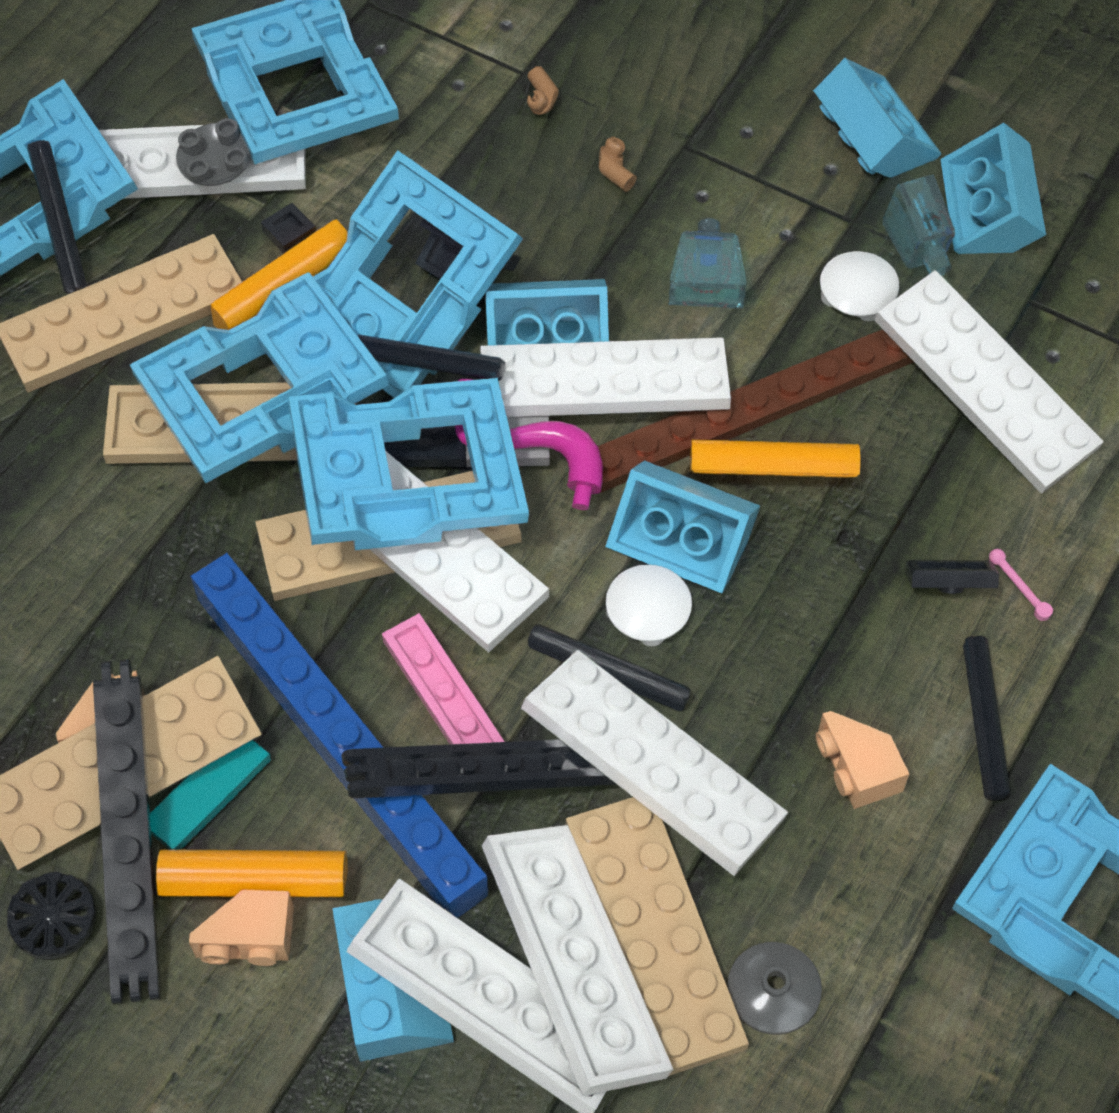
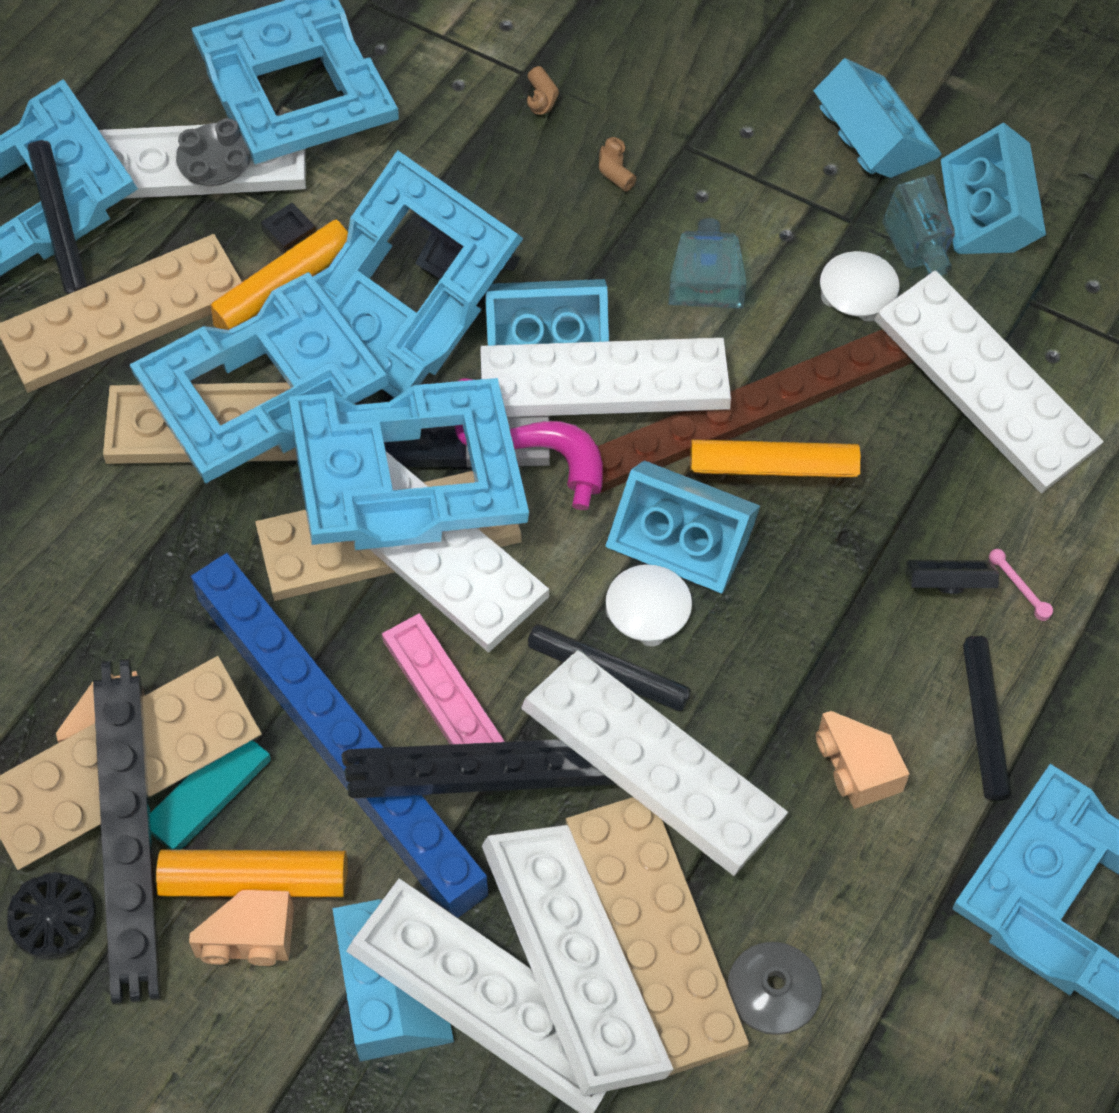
(434, 358): black axle -> none

